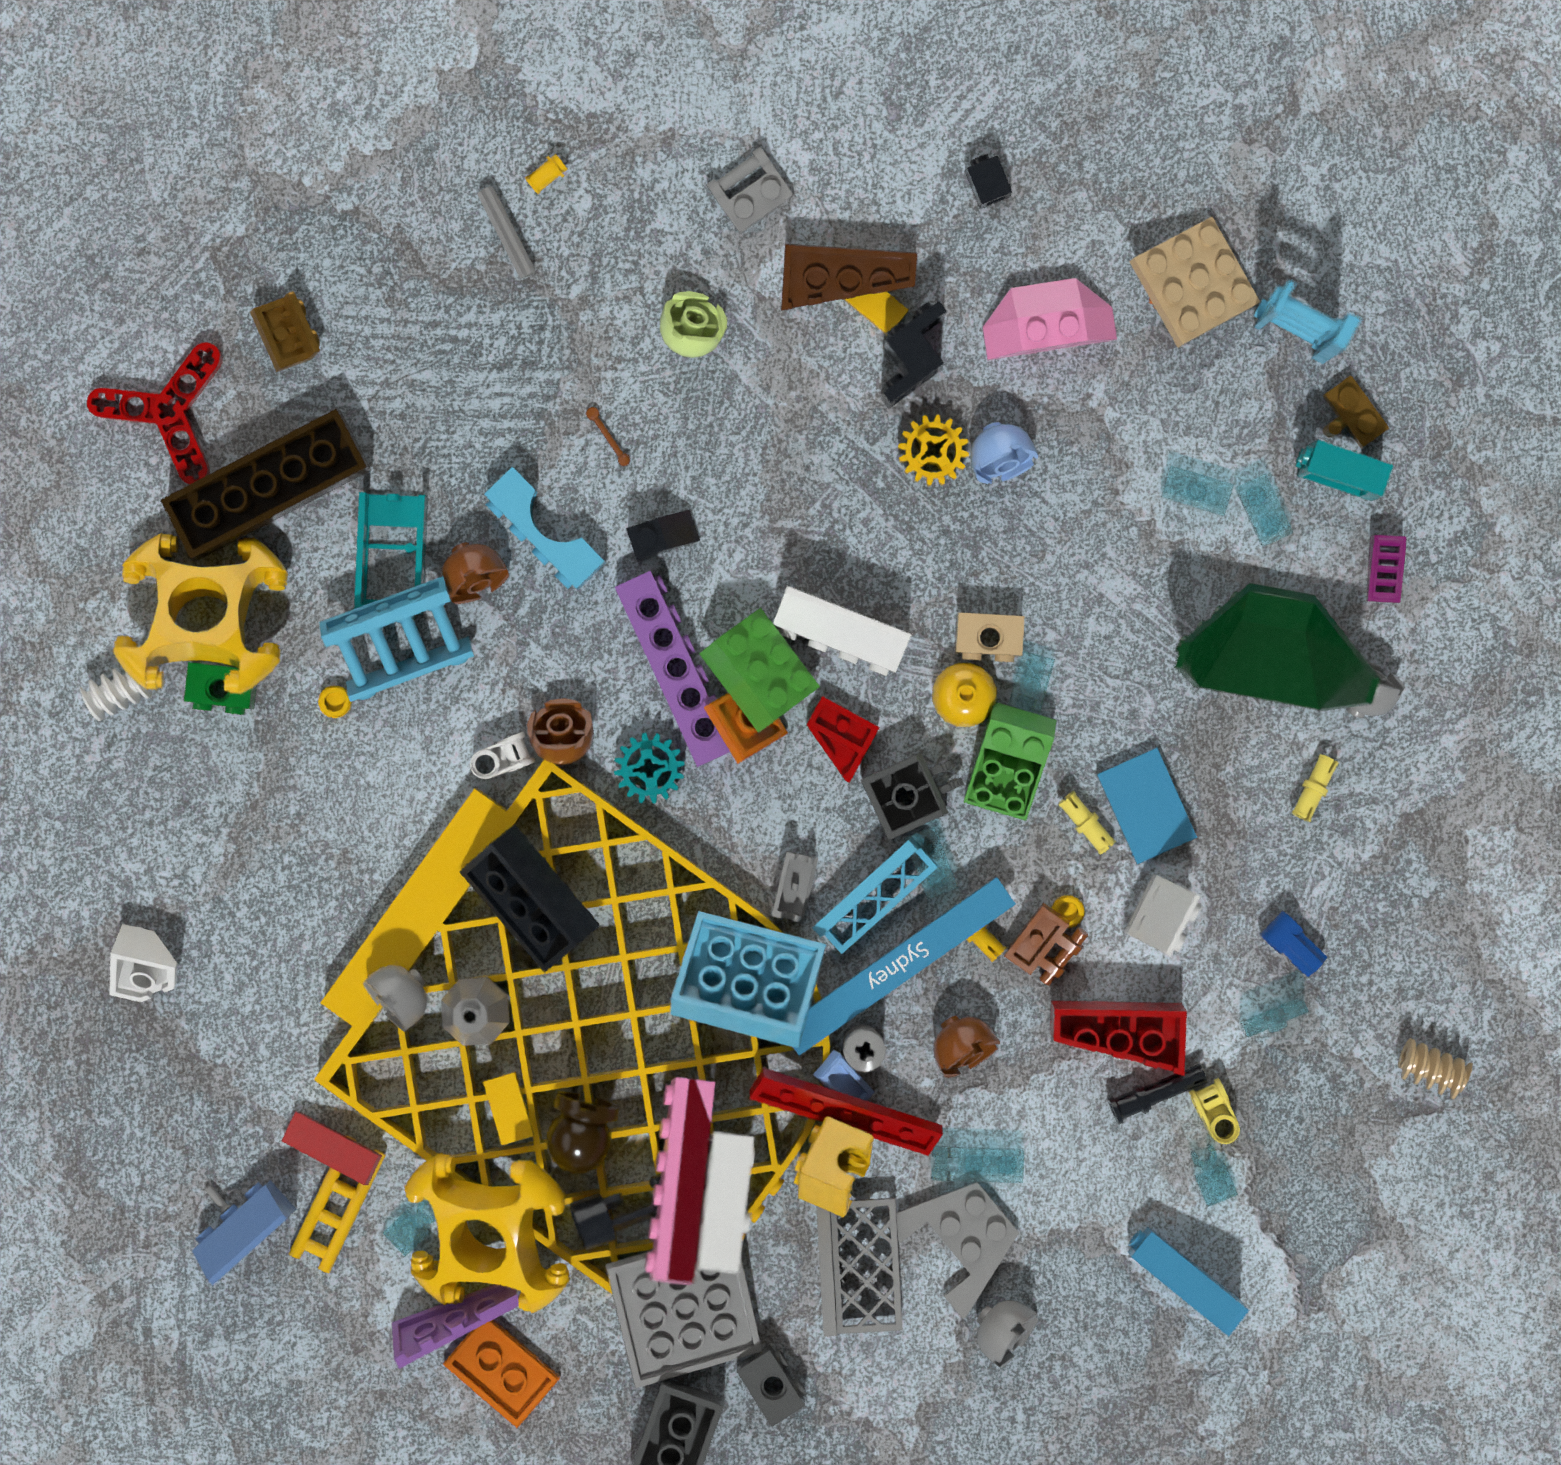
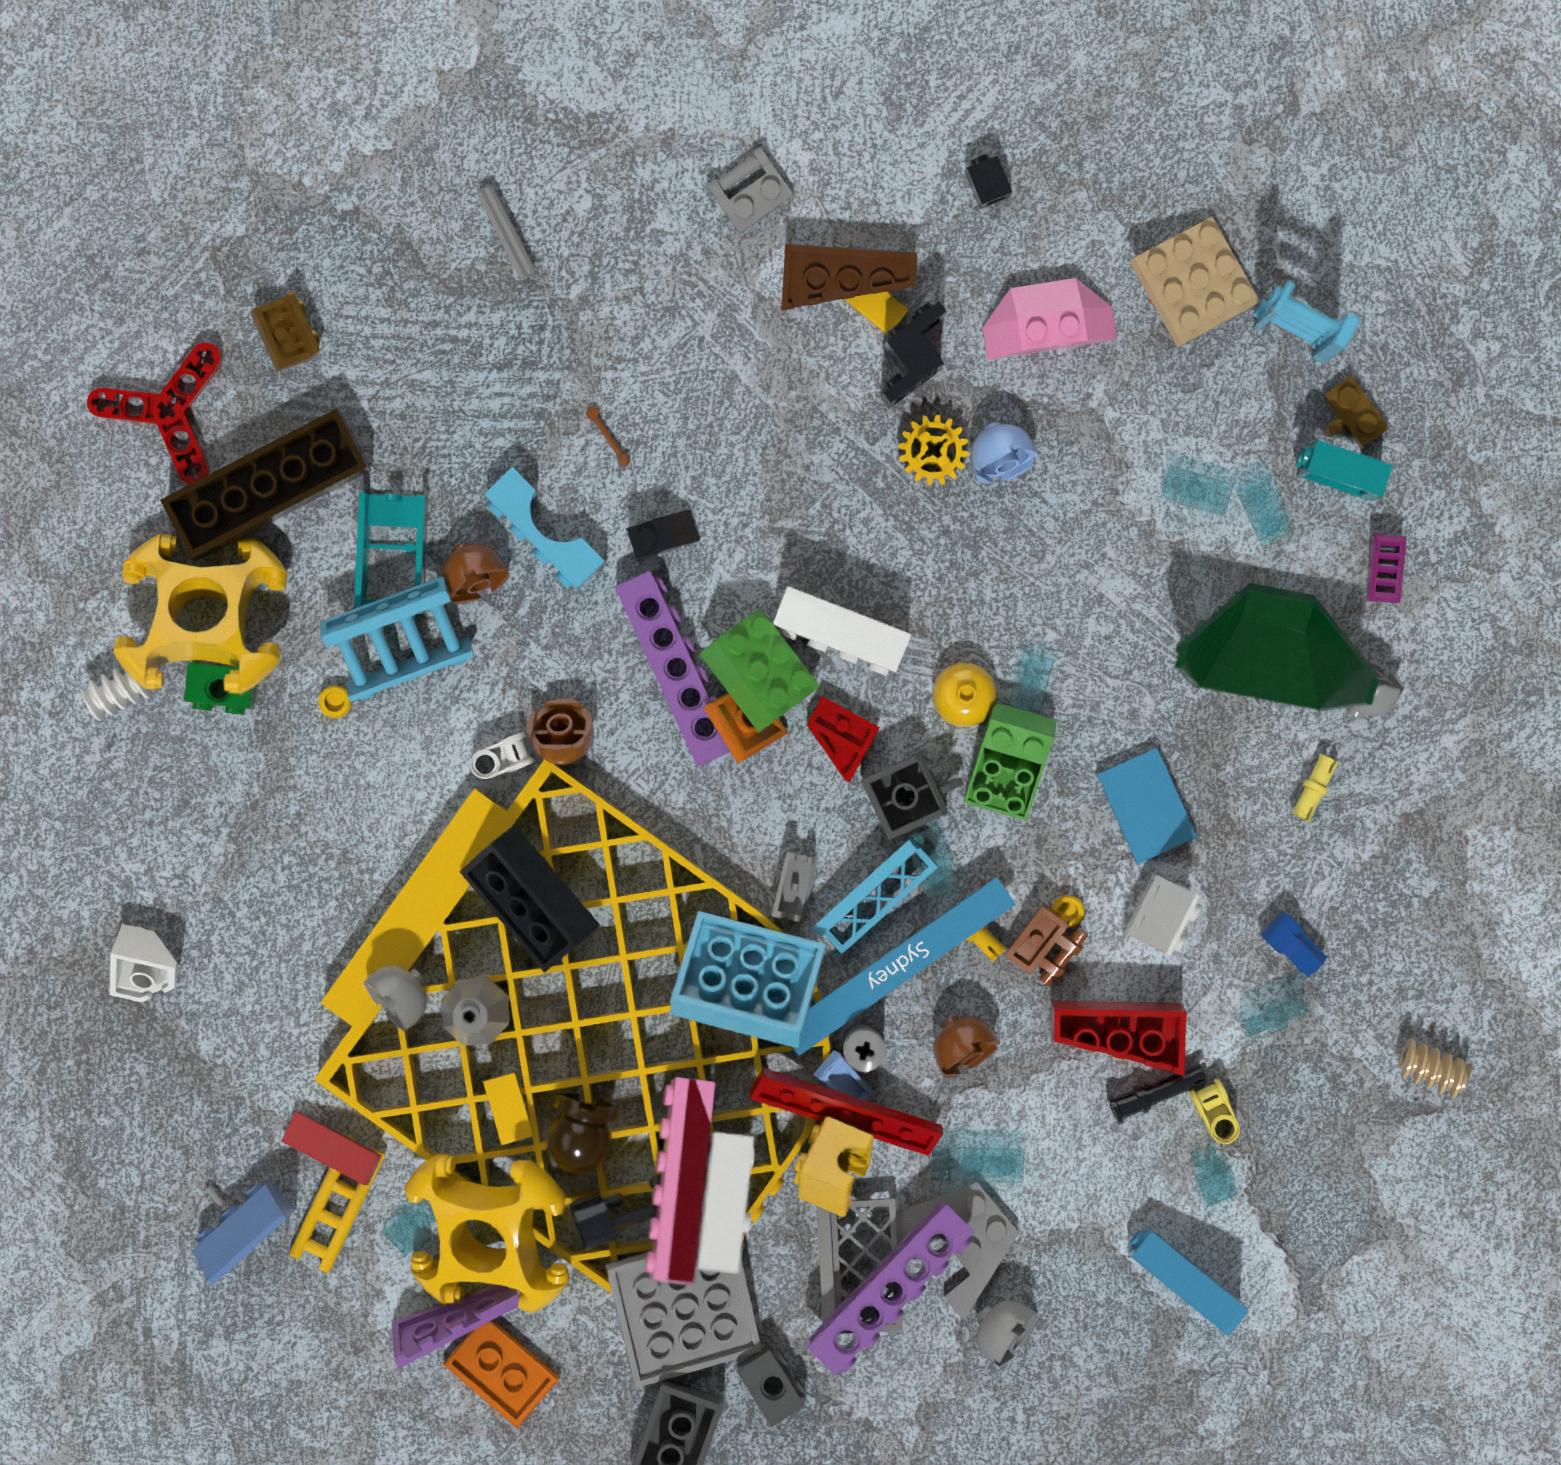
(546, 173): yellow pin -> none
(647, 753): teal gear -> none
(692, 324): yellowish green cylinder -> none
(870, 1292): none -> medium lavender brick
(1008, 628): tan brick -> none
(1086, 822): light yellow pin -> none

